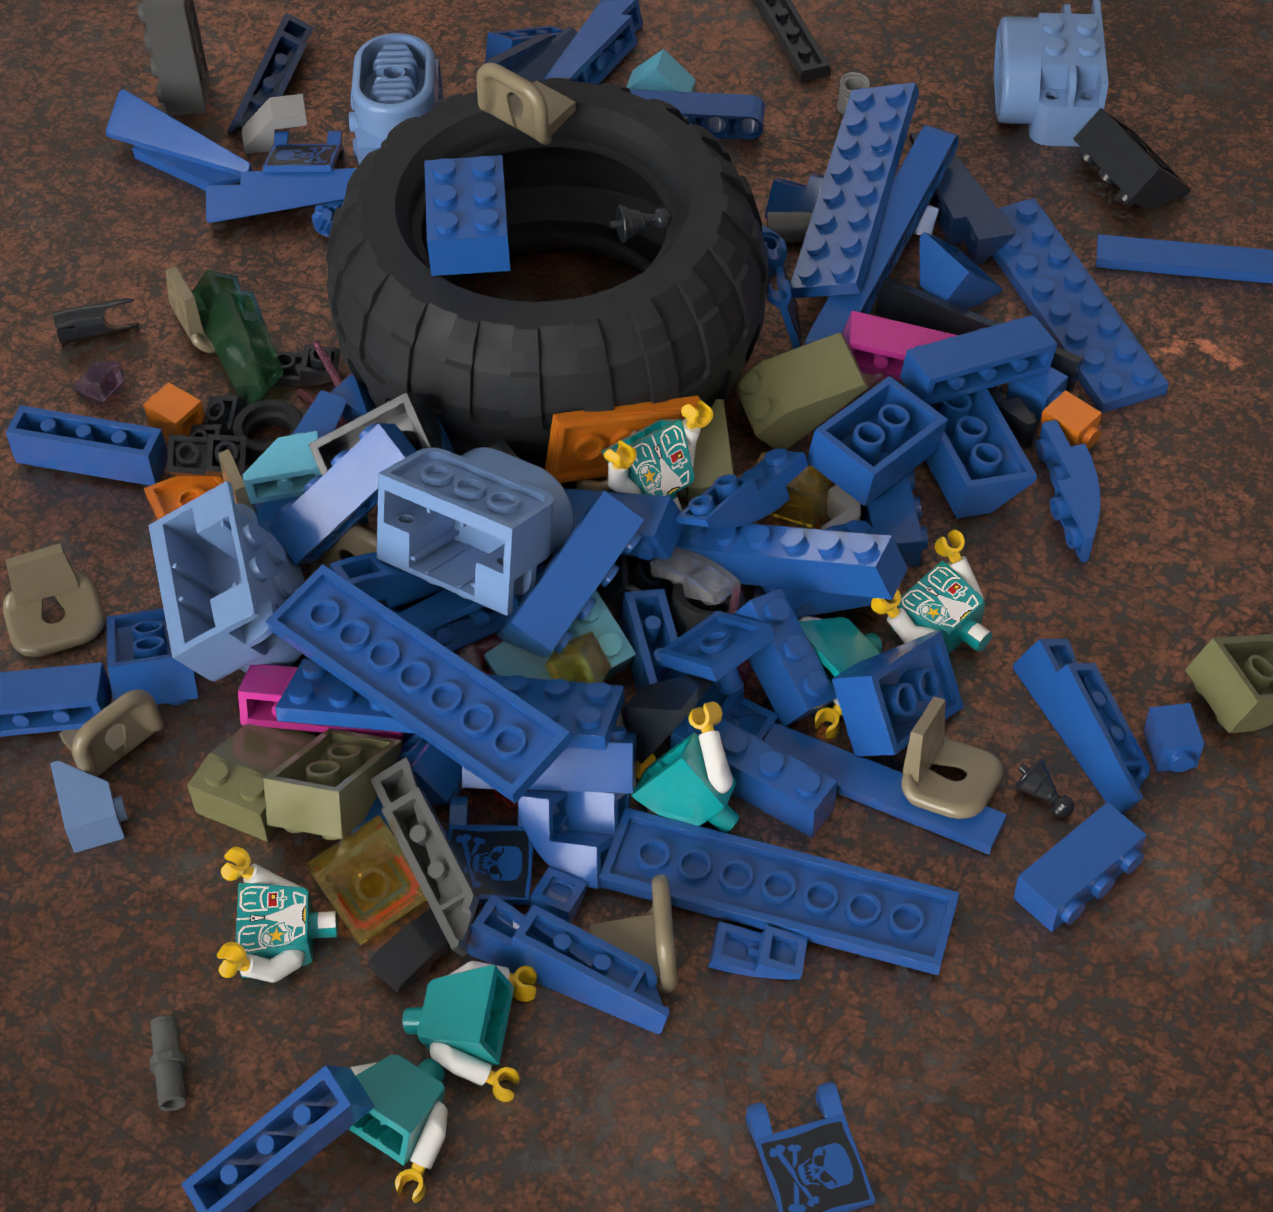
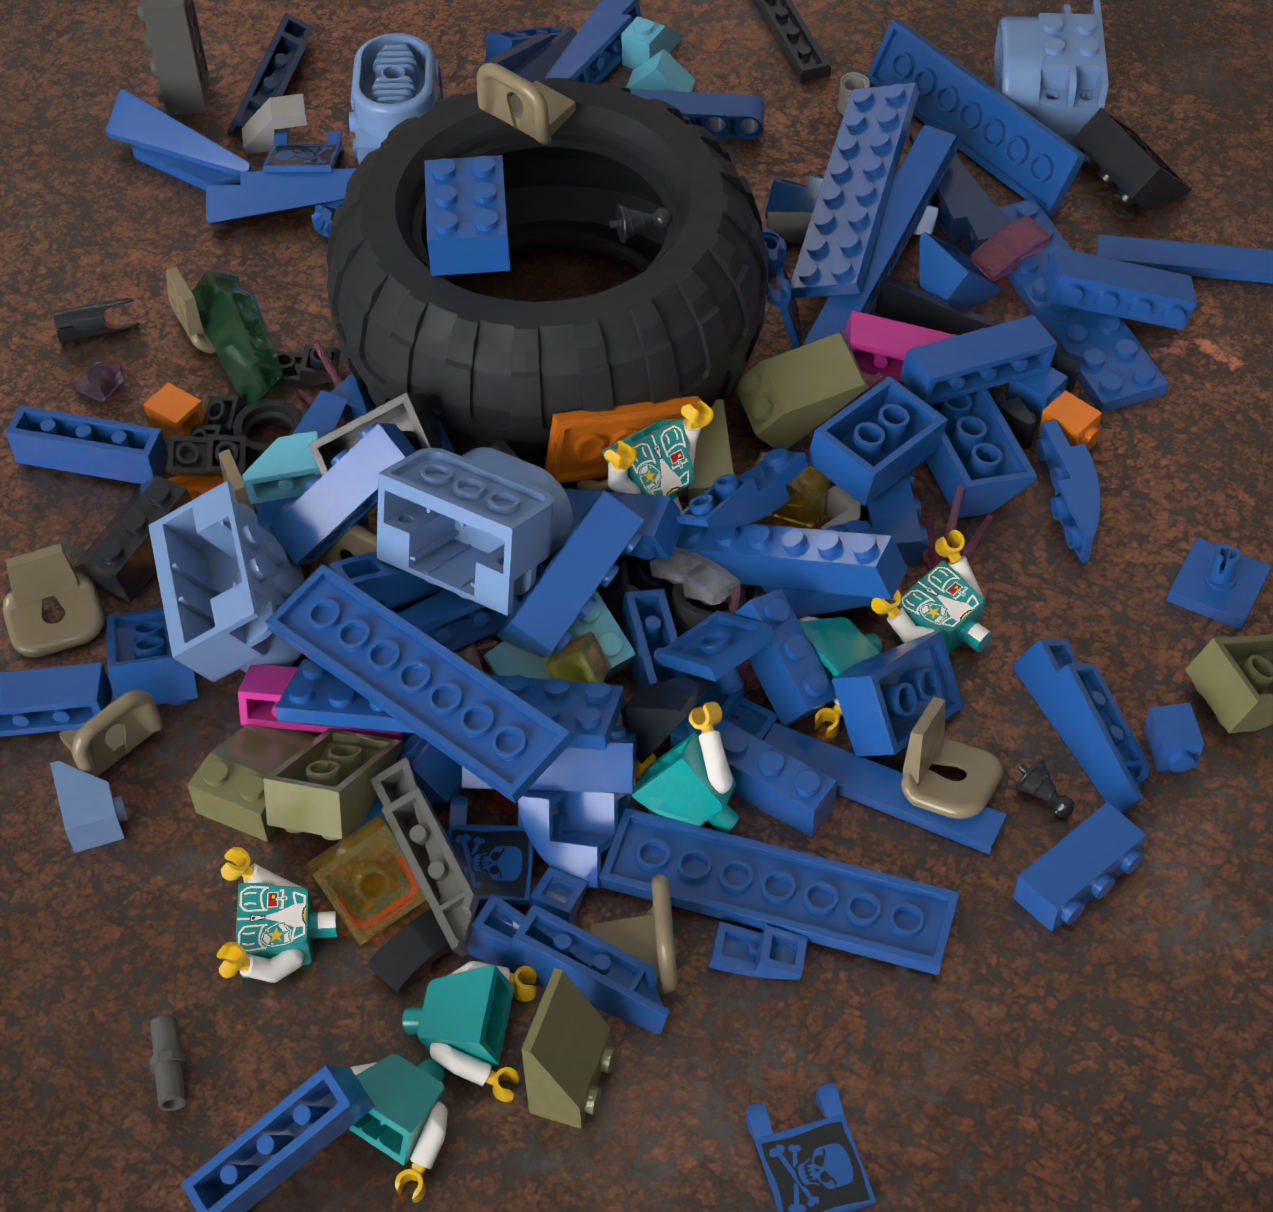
(123, 554): none -> black slope
(566, 1054): none -> olive slope
(645, 39): none -> medium azure slope
(931, 556): none -> clear pink plant
(988, 124): none -> blue plate
(1008, 247): none -> clear pink slope
(1119, 288): none -> blue brick
(1219, 583): none -> blue tile

